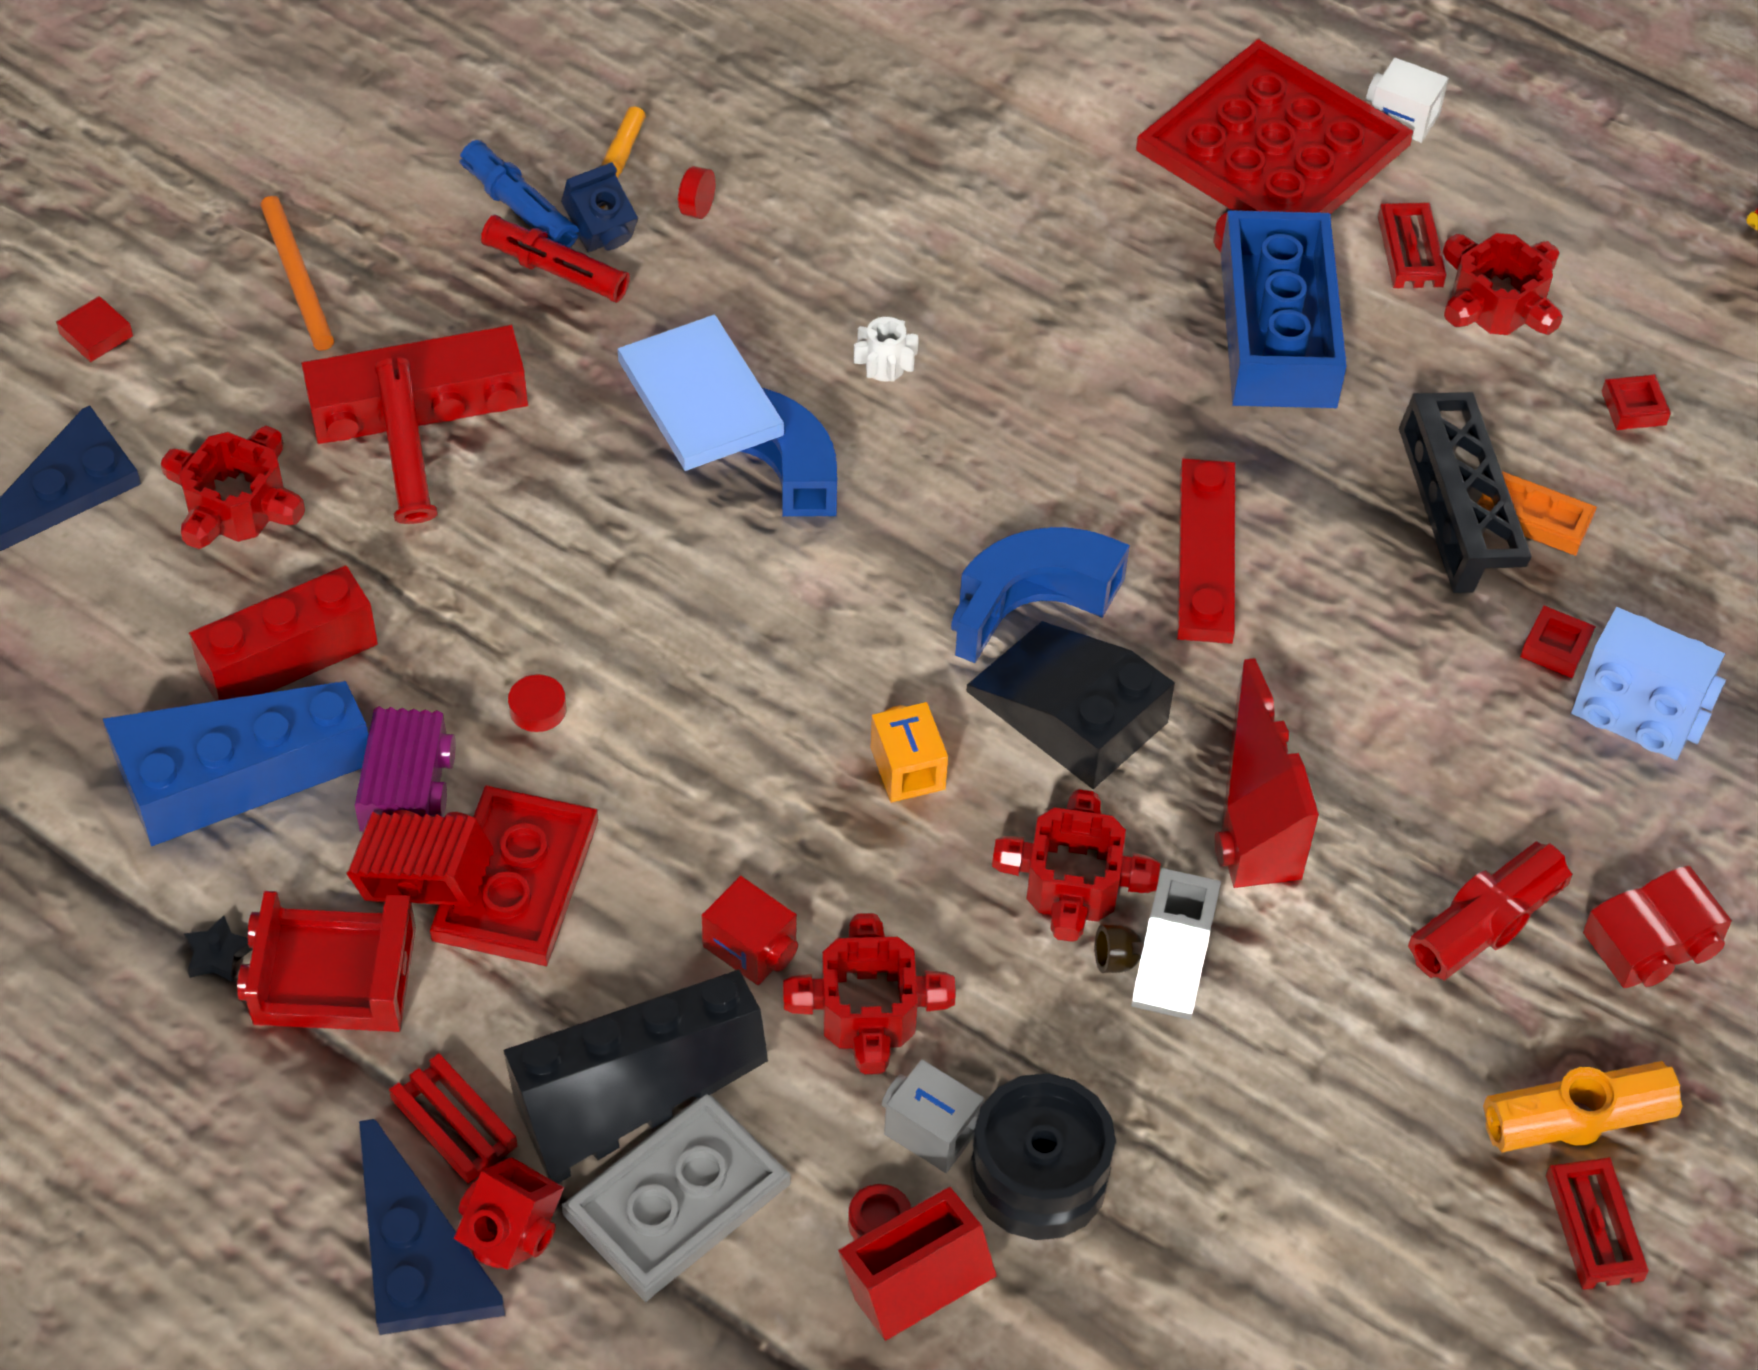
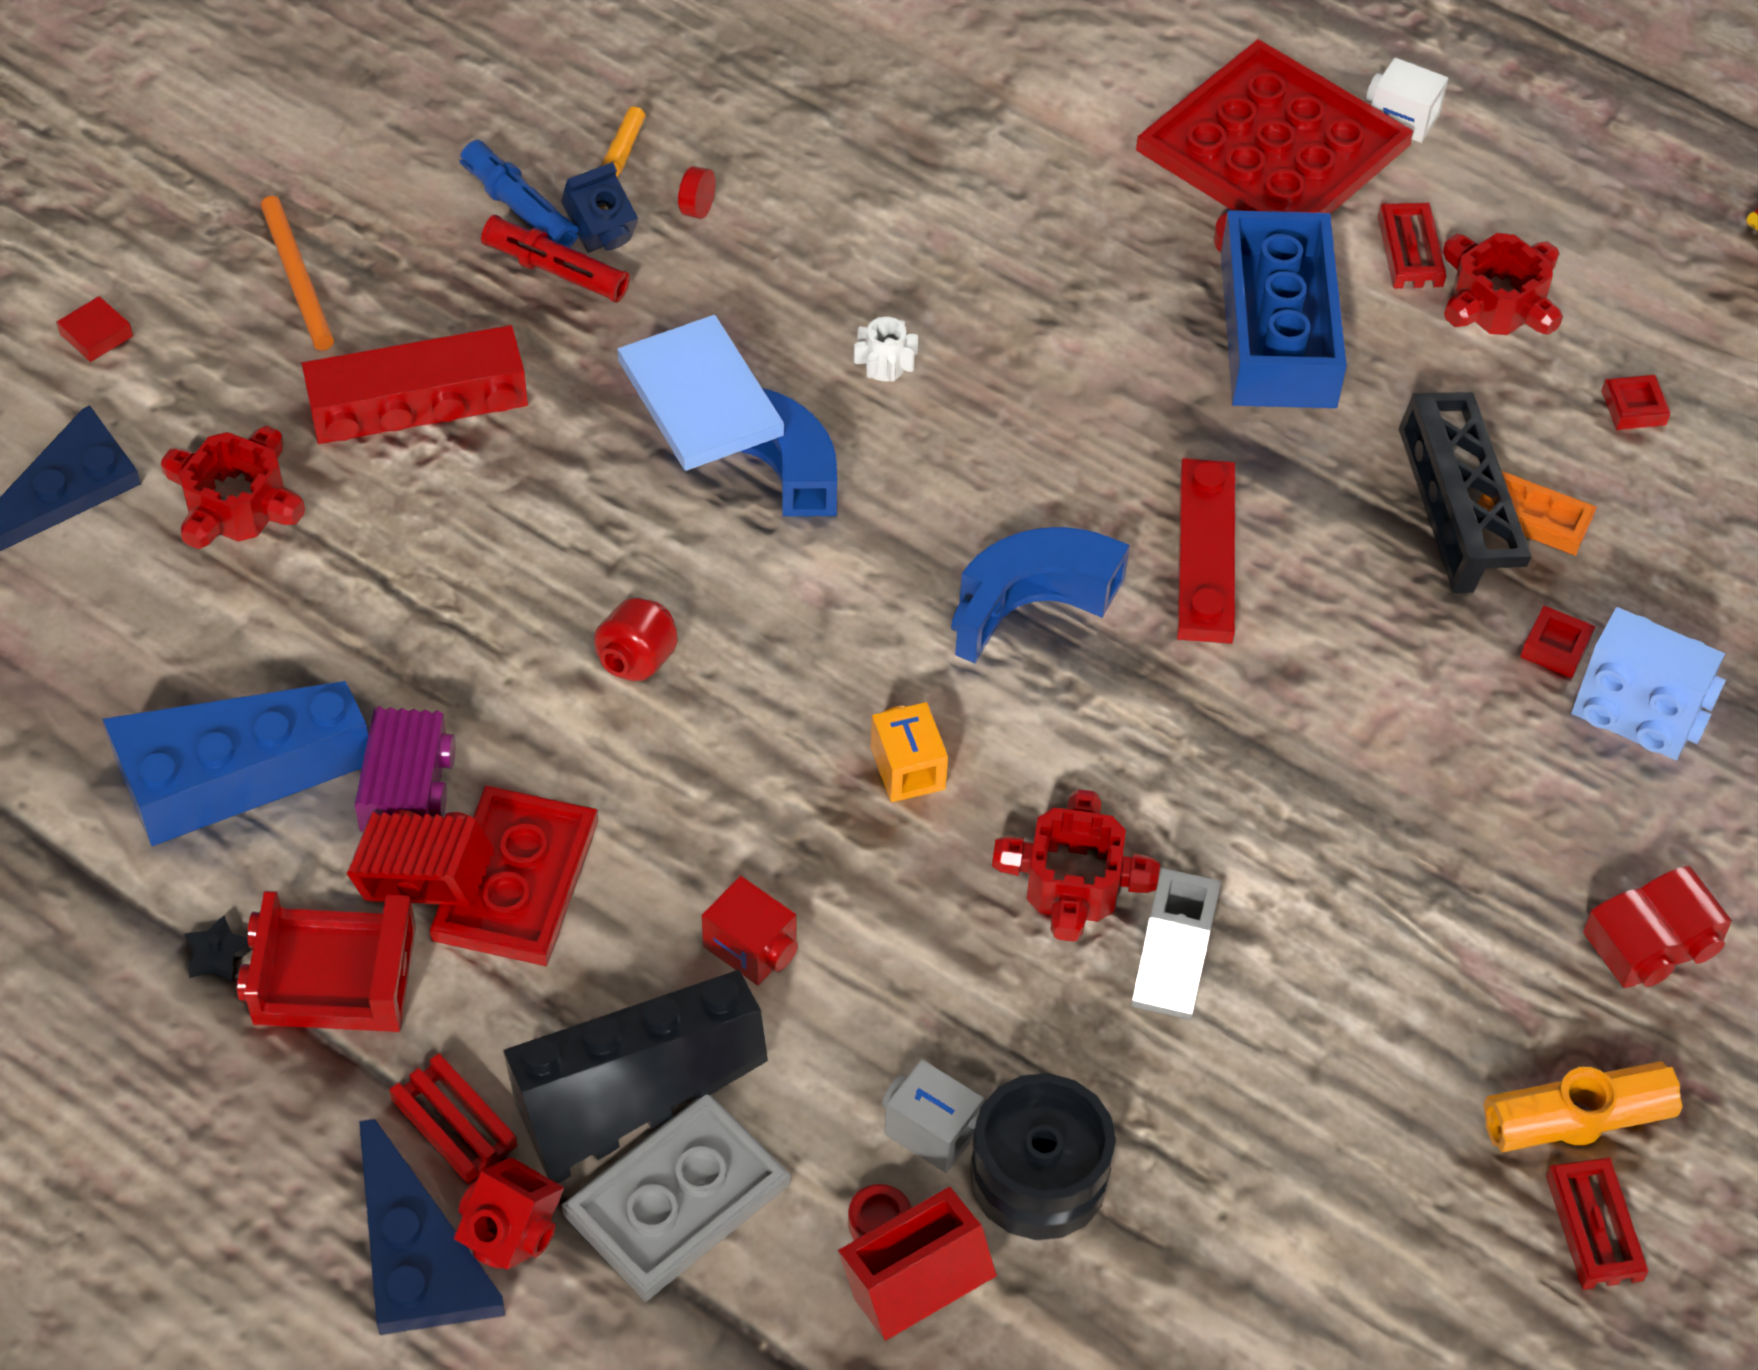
(285, 637): red brick -> none
(404, 443): red pin -> none
(537, 703): red tile -> none
(637, 636): none -> red head
(872, 1031): red piece -> none
(1076, 698): black slope -> none
(1114, 948): dark brown hinge -> none
(1267, 796): red wedge -> none
(1490, 910): red piece -> none

